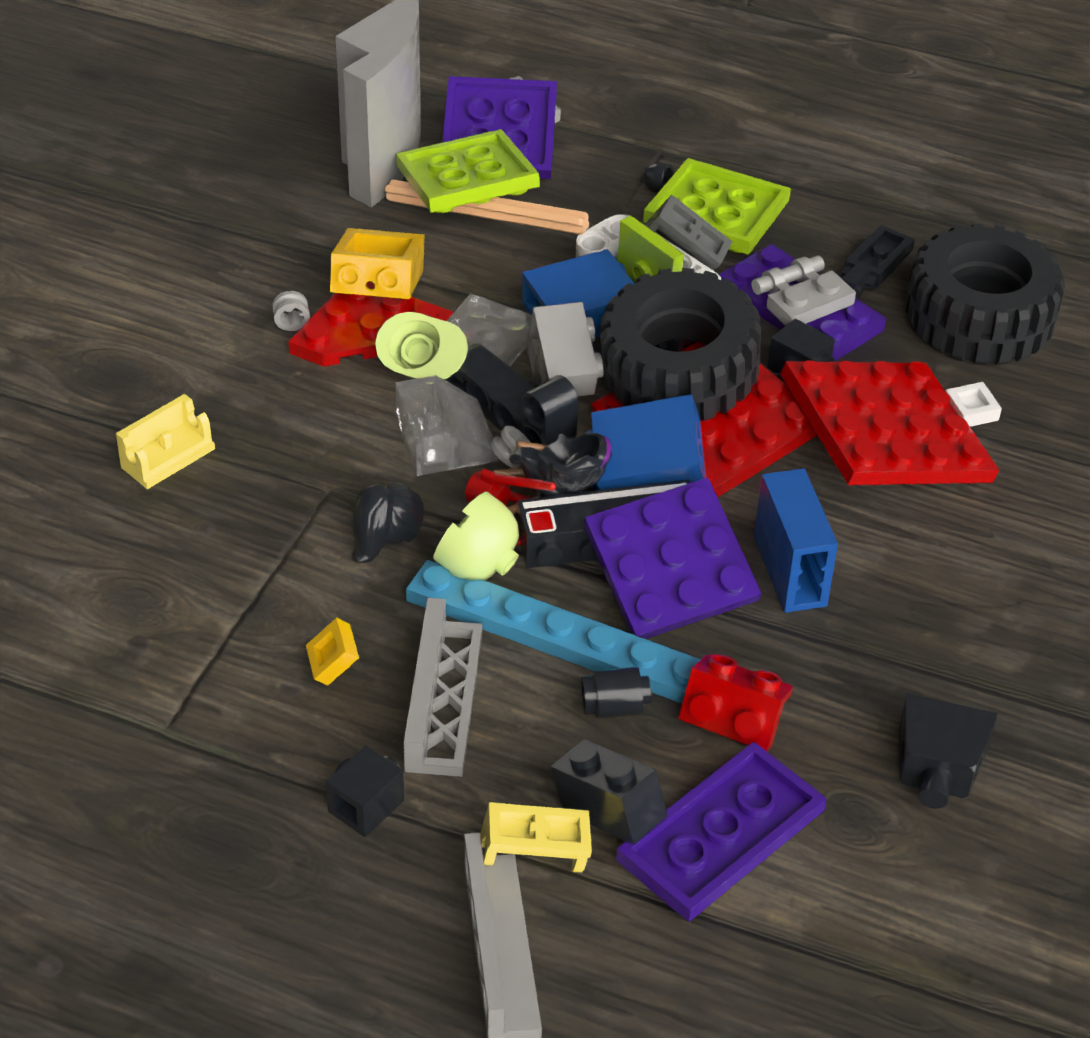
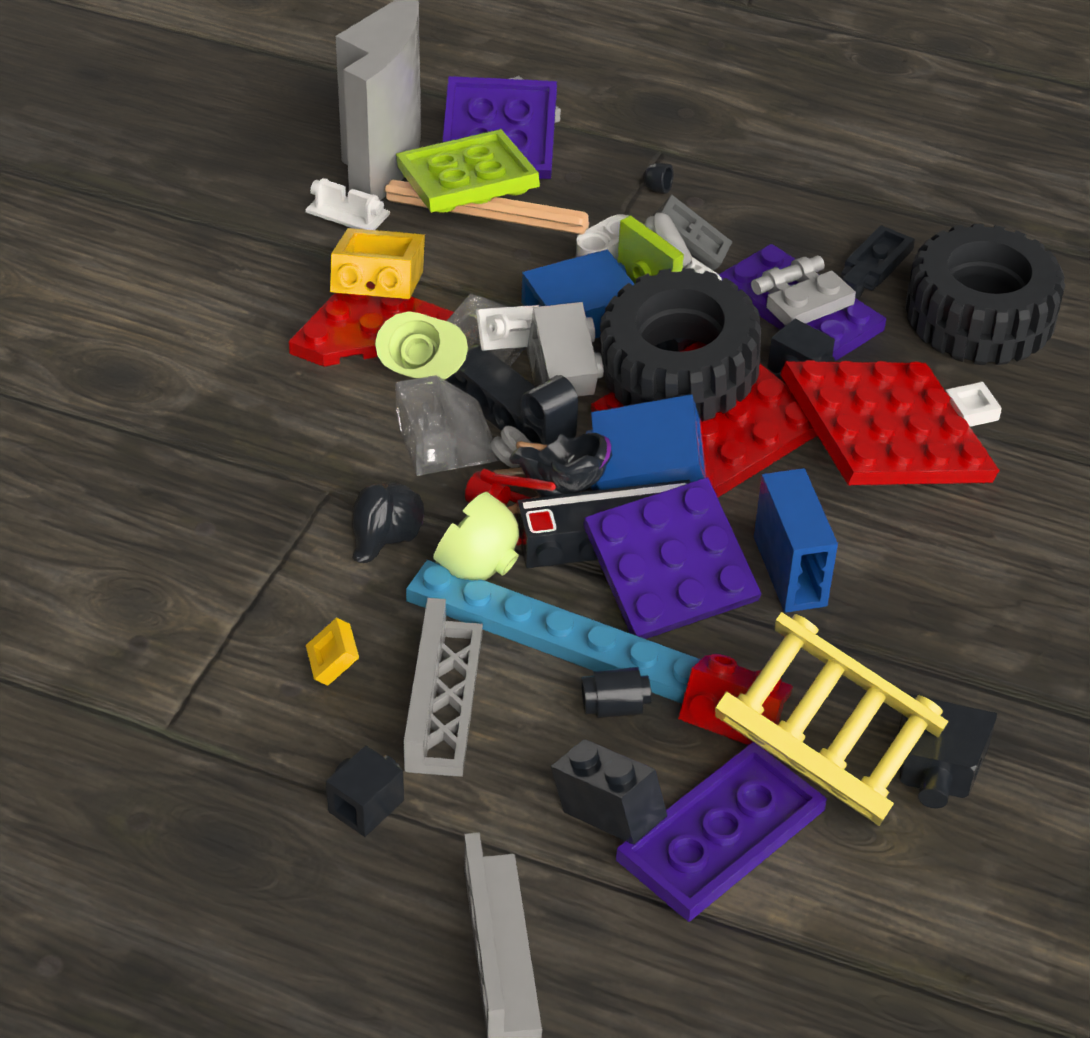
(164, 442): light yellow hinge -> none
(287, 302): light grey bush -> none
(355, 211): none -> white hinge
(504, 327): none -> white hinge
(536, 833): light yellow hinge -> none
(666, 229): none -> light grey arm
(727, 200): lime plate -> none
(828, 765): none -> light yellow fence

